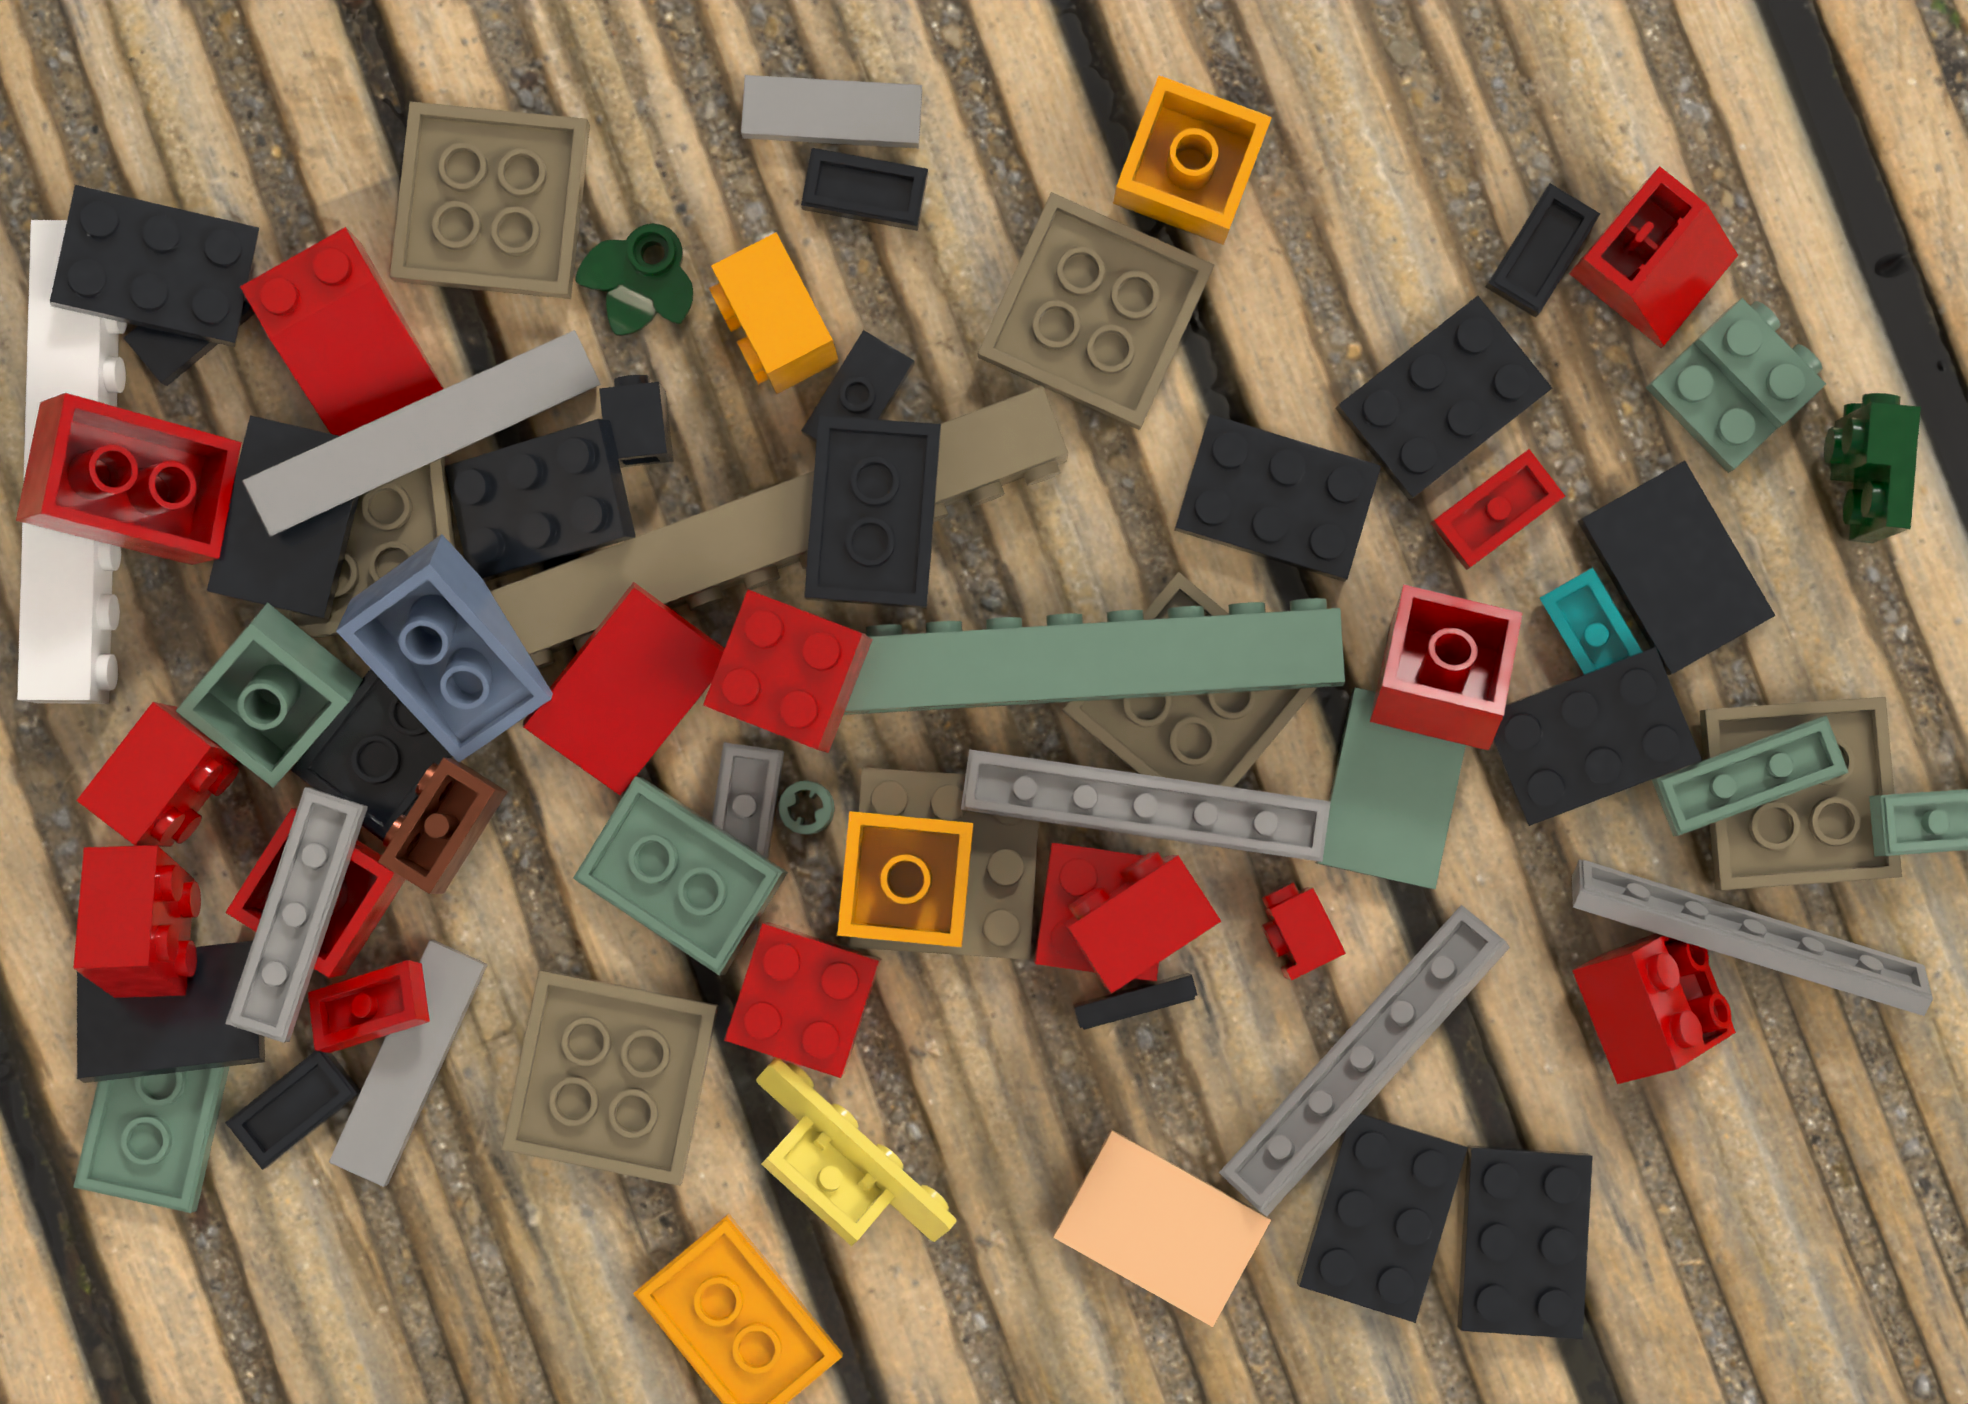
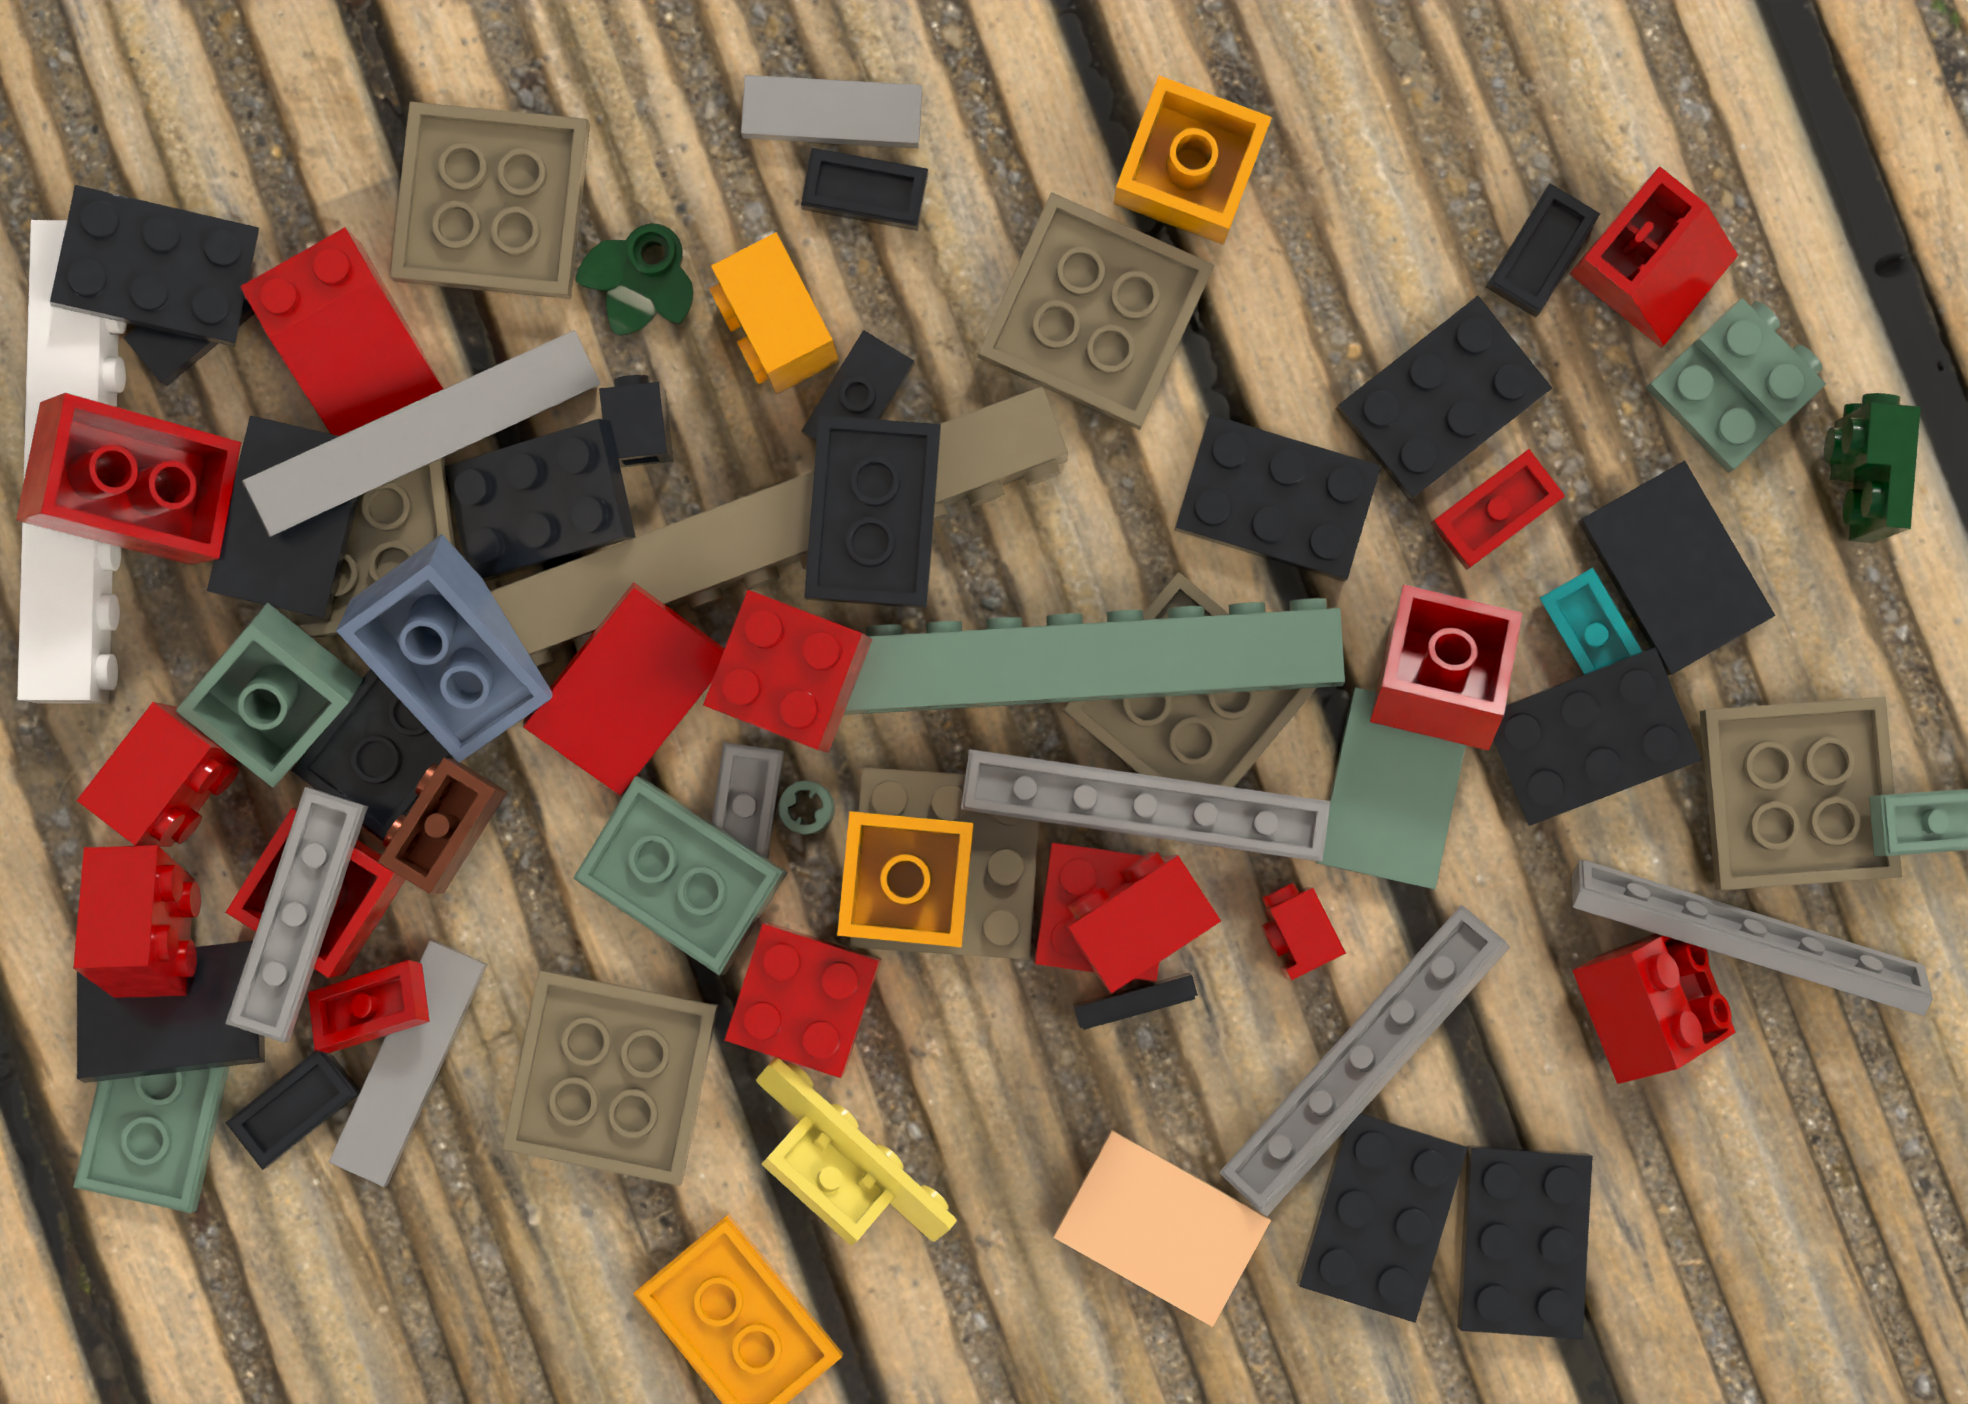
(1749, 776): sand green tile -> none

